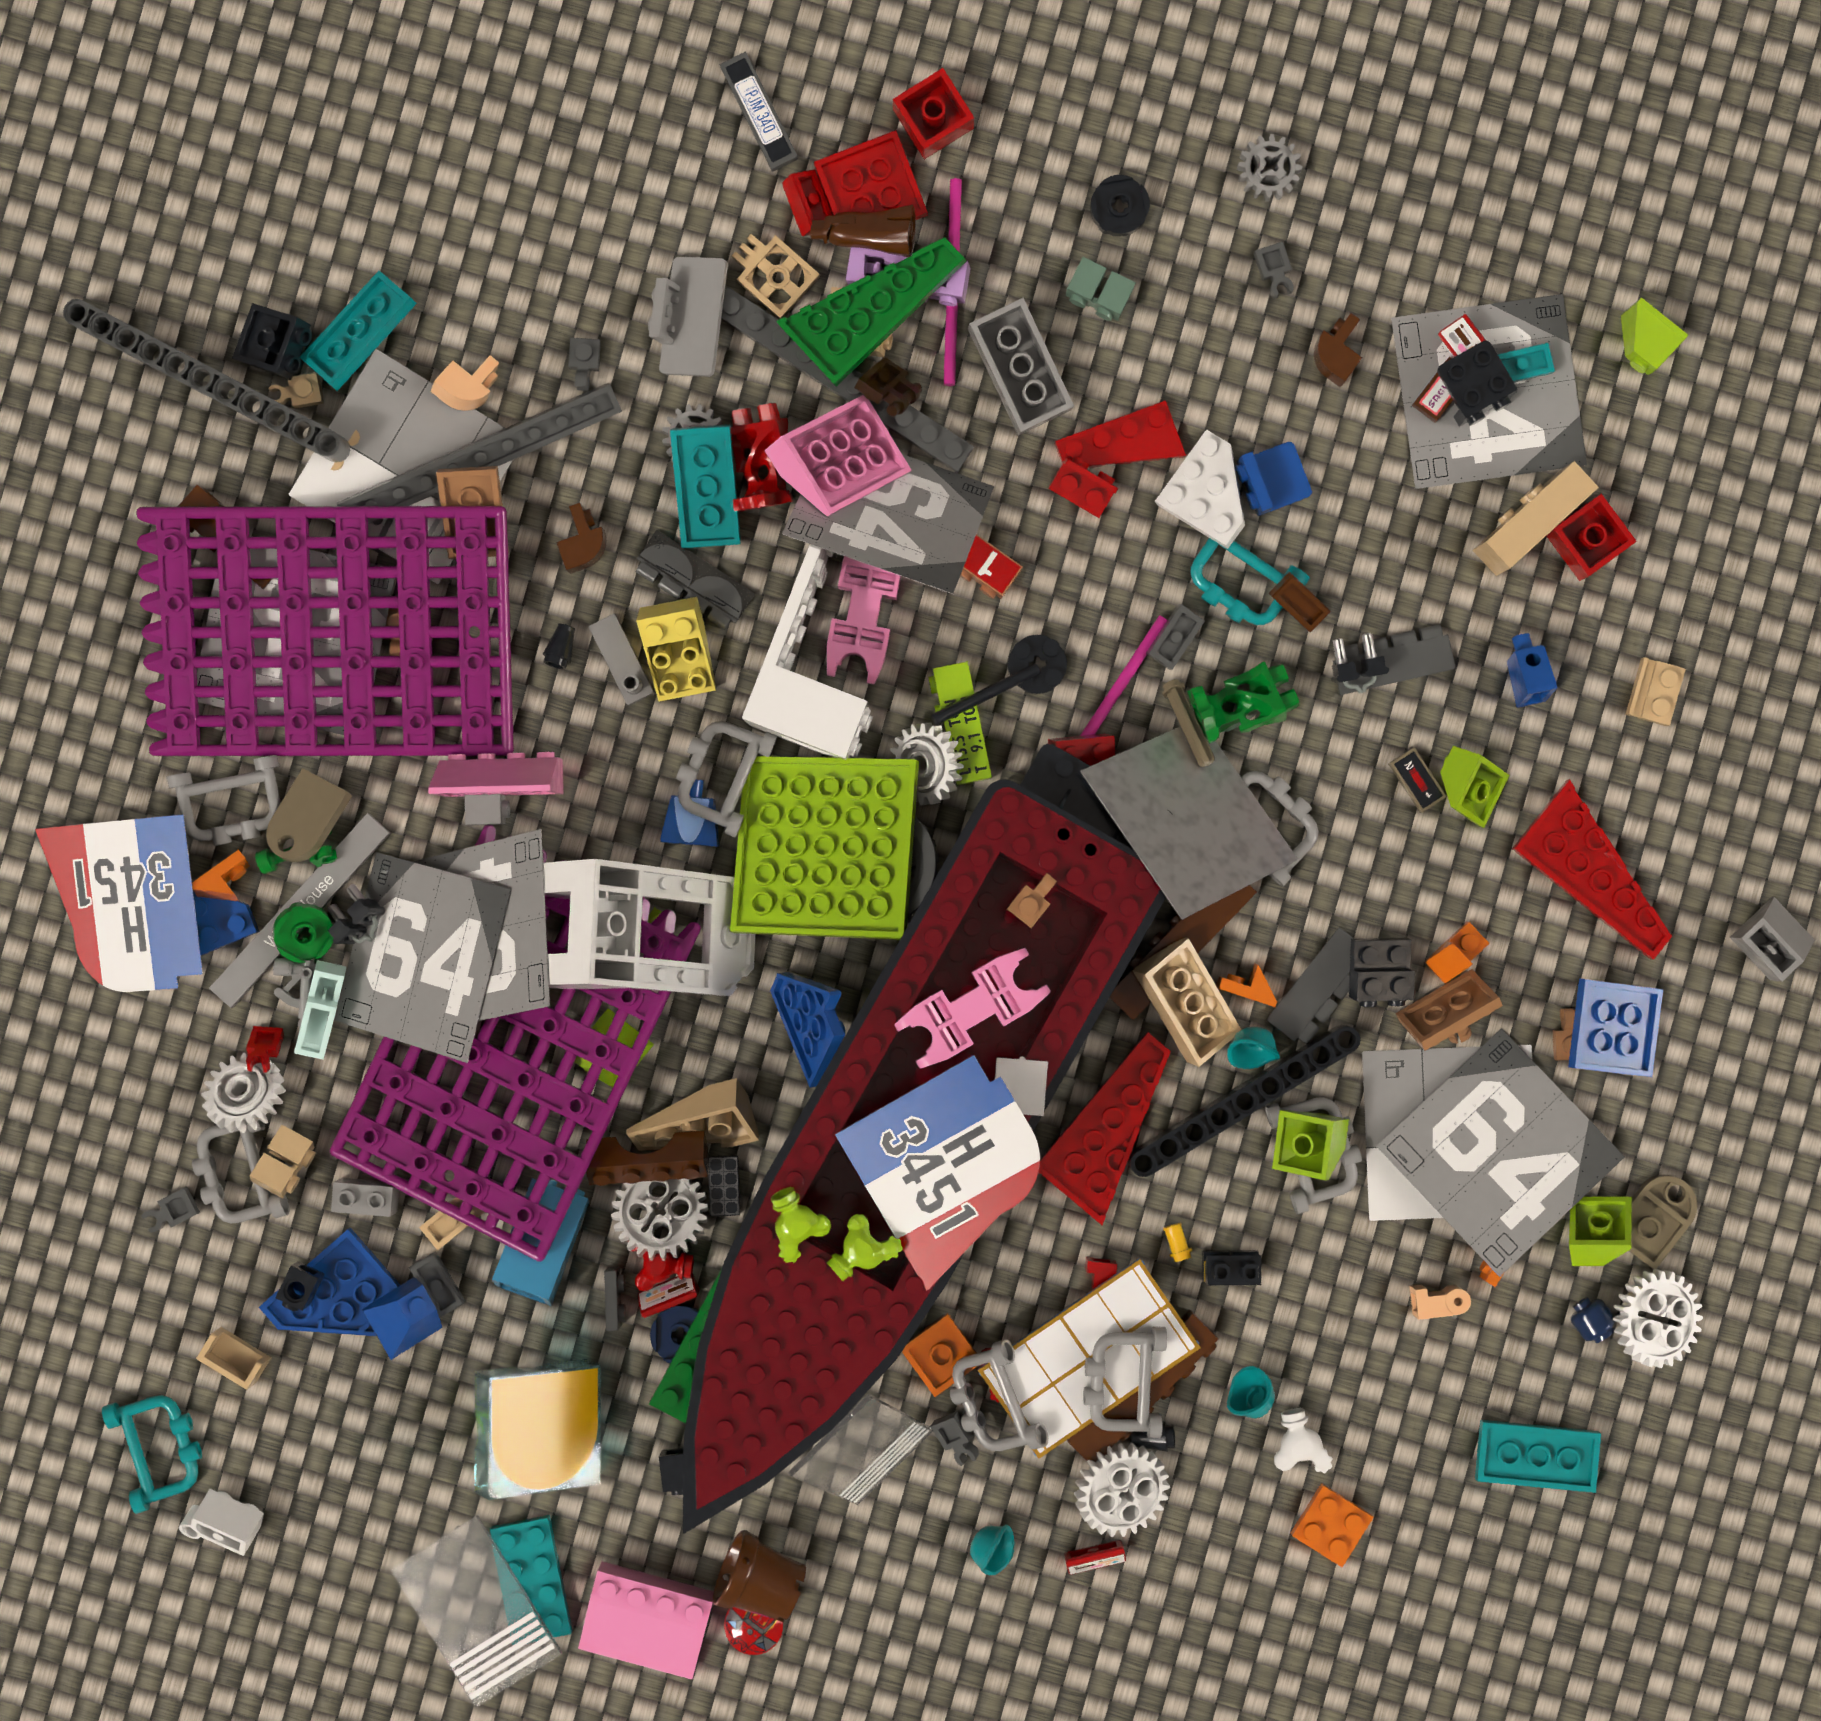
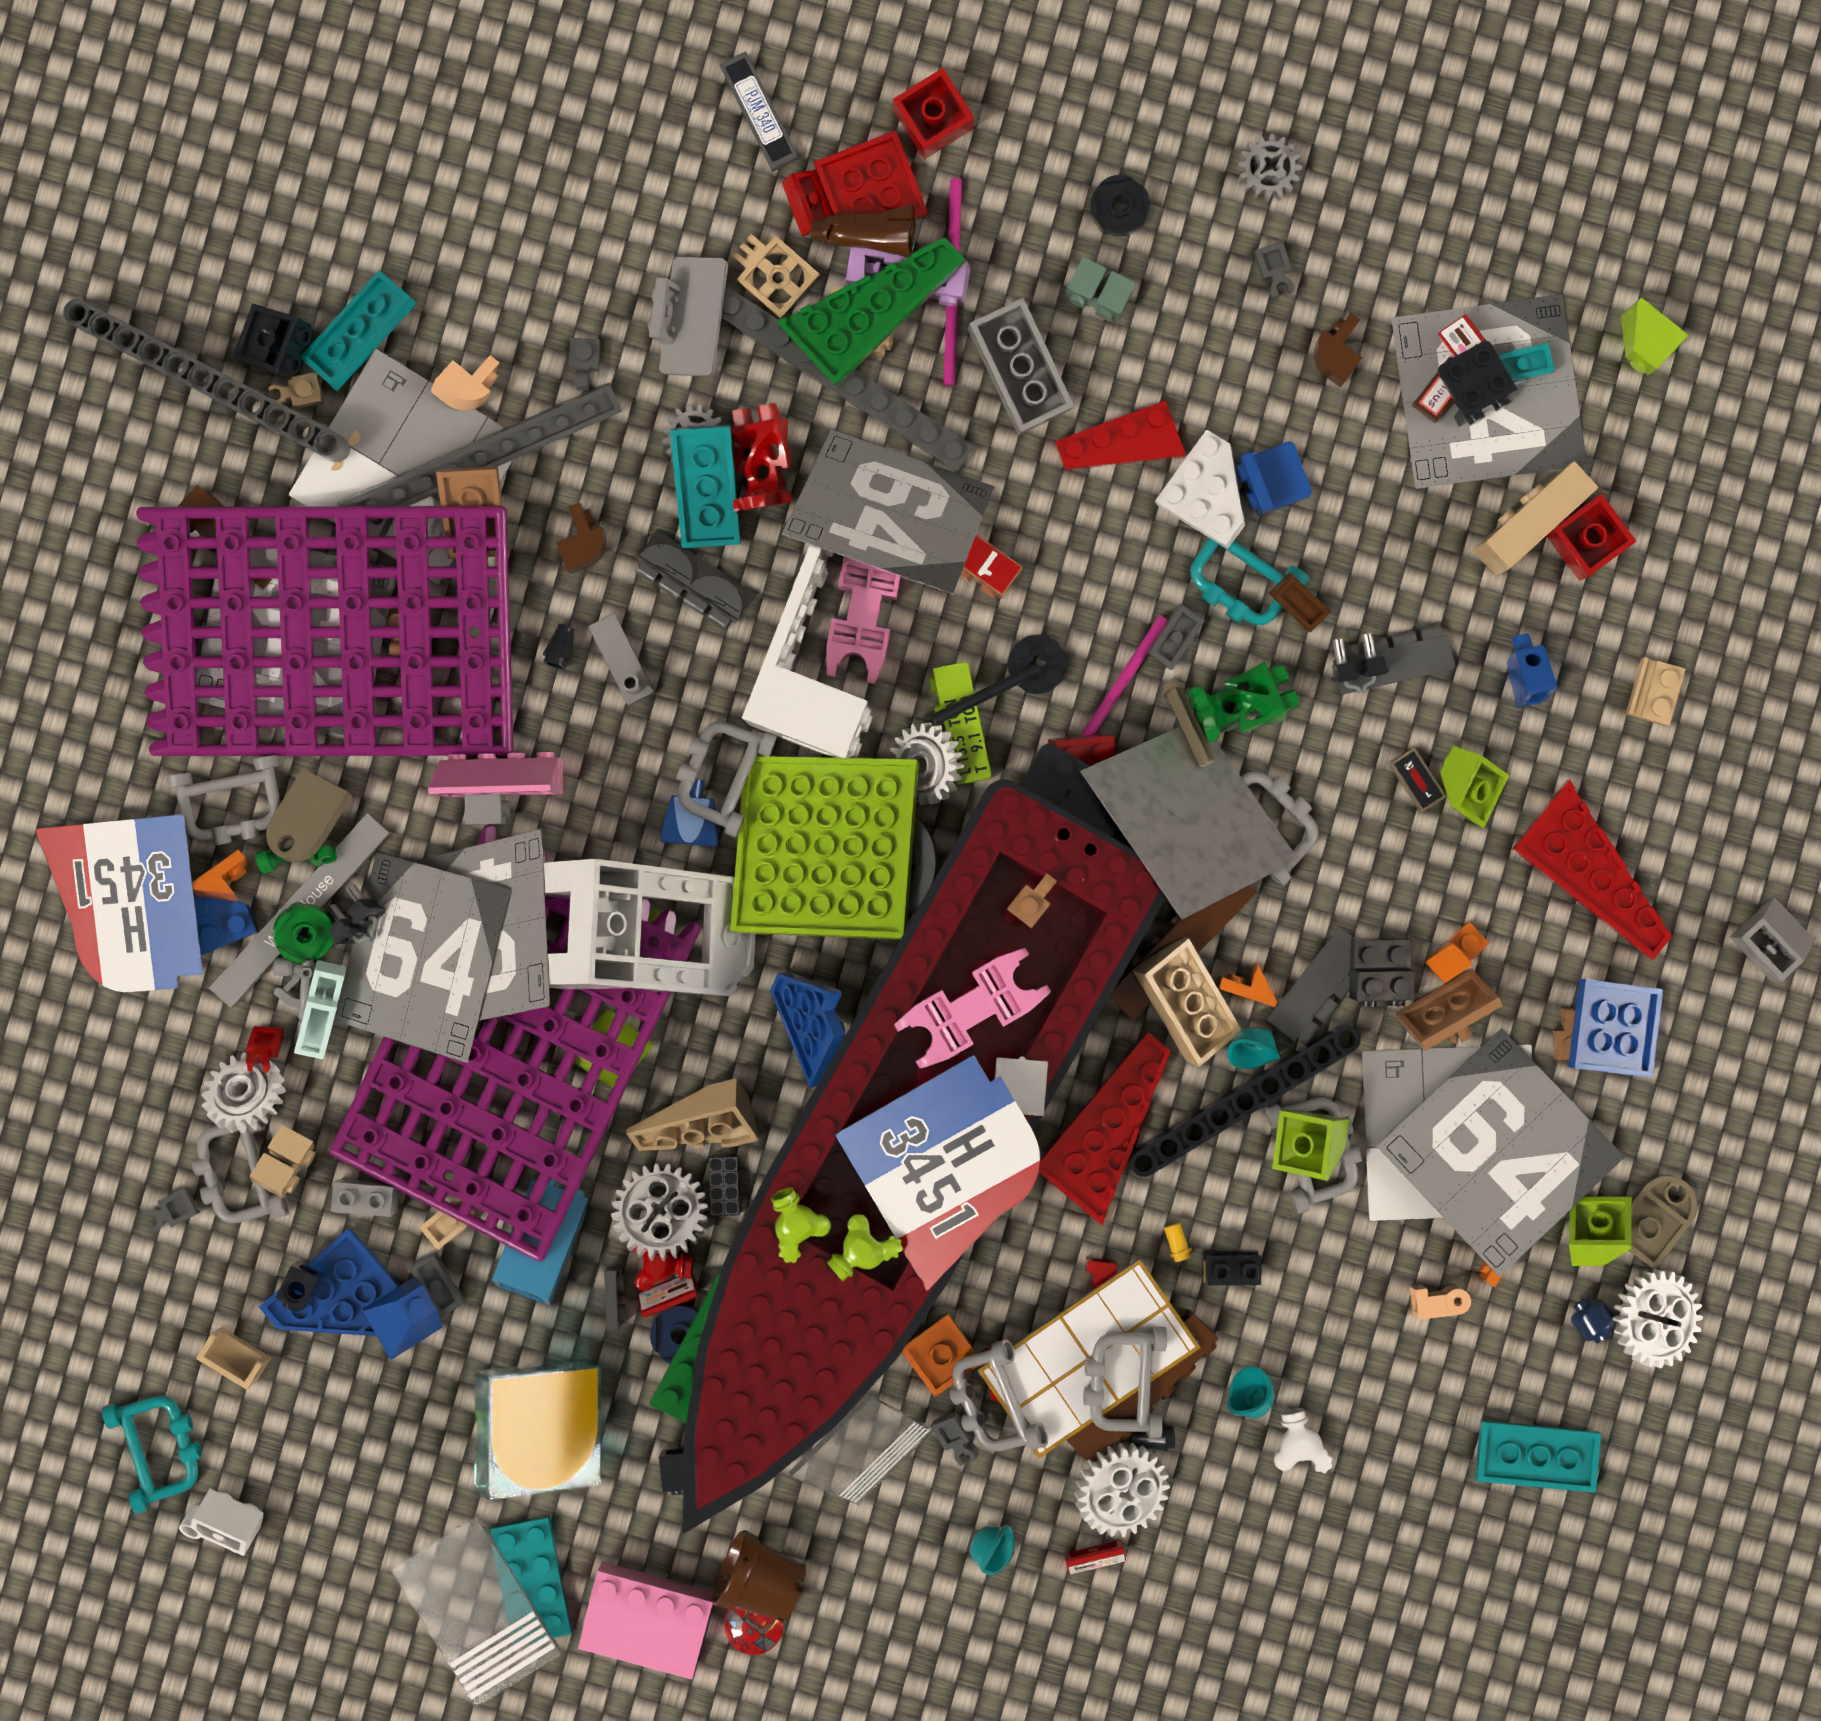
(676, 648): light yellow slope -> none
(680, 1158): reddish brown arch -> none
(839, 456): bright pink slope -> none
(889, 383): dark brown plate -> none
(1082, 486): red bracket -> none
(1331, 1525): orange plate -> none

